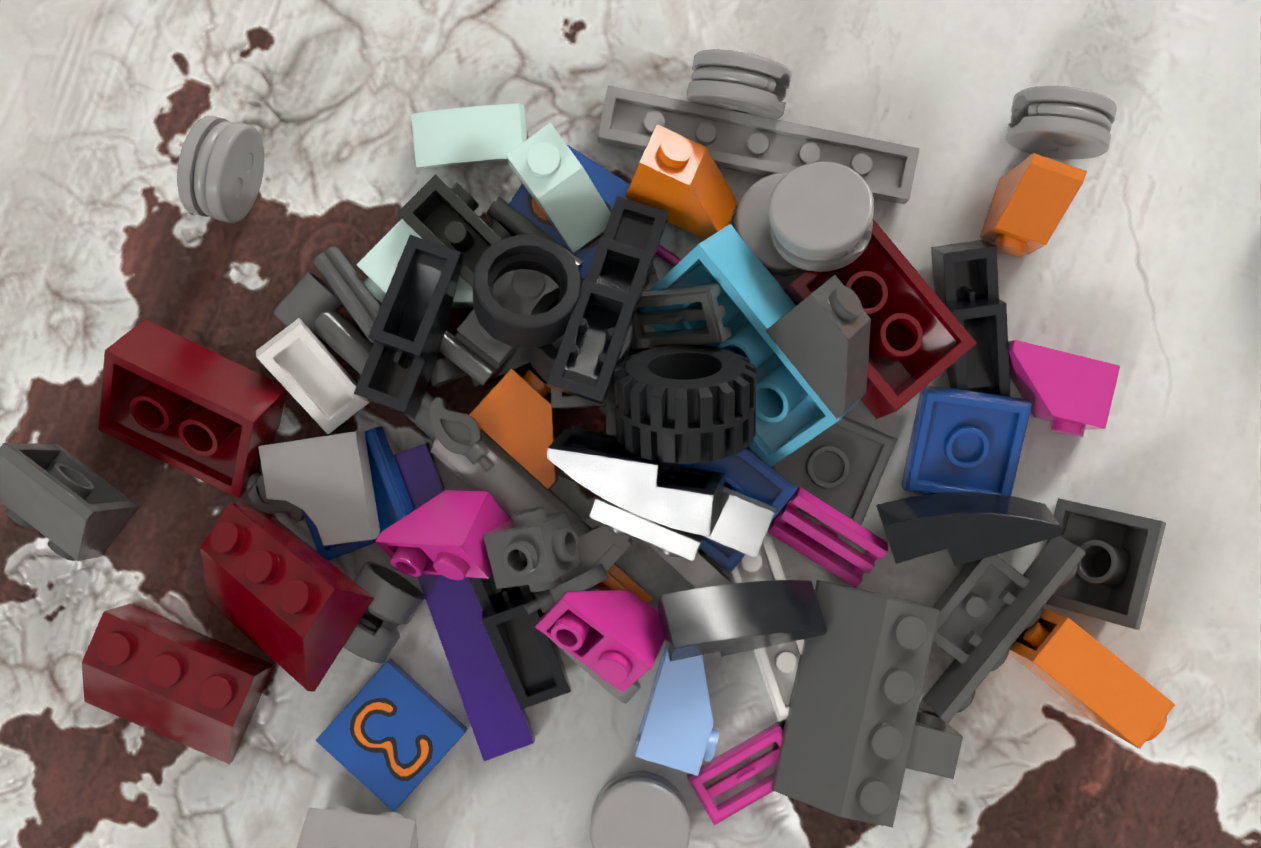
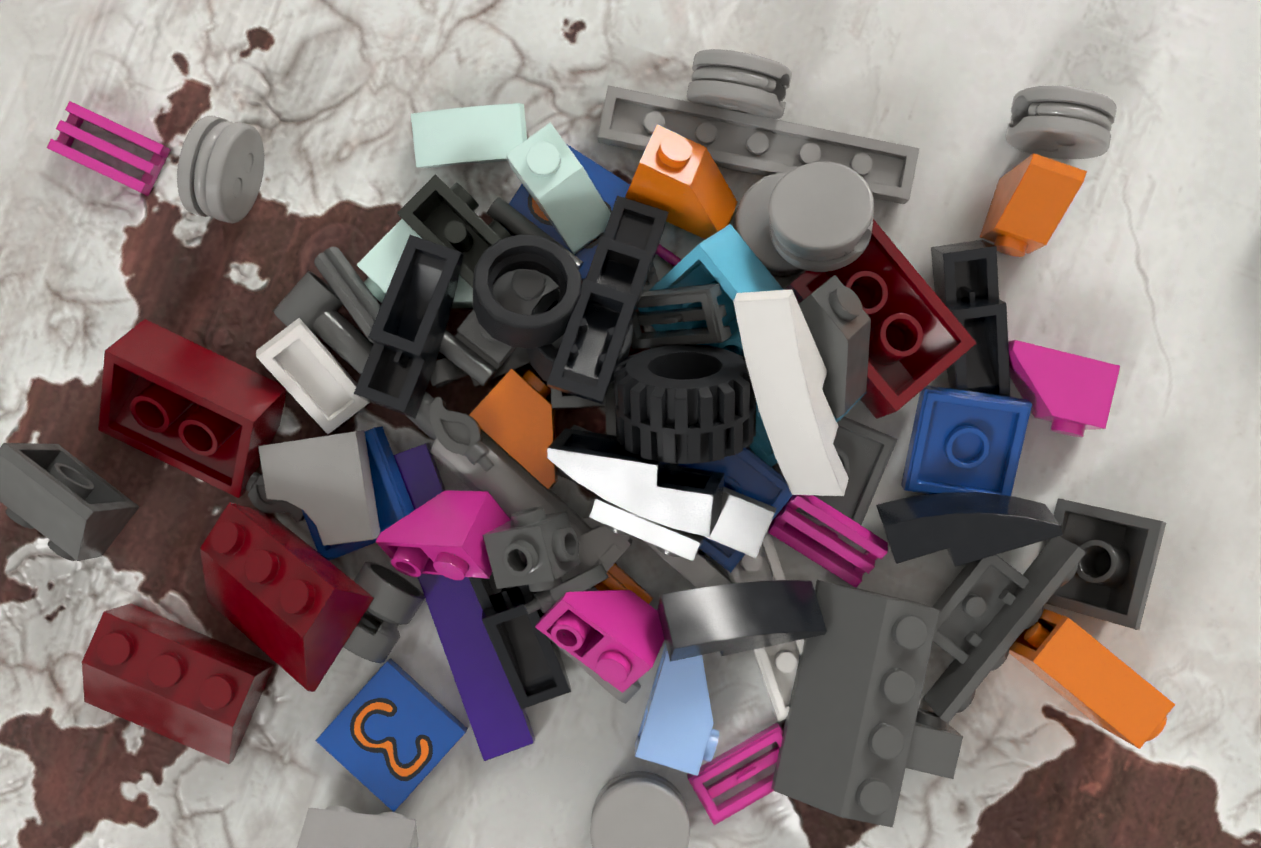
(71, 130): none -> dark pink tile
(789, 392): none -> white slope

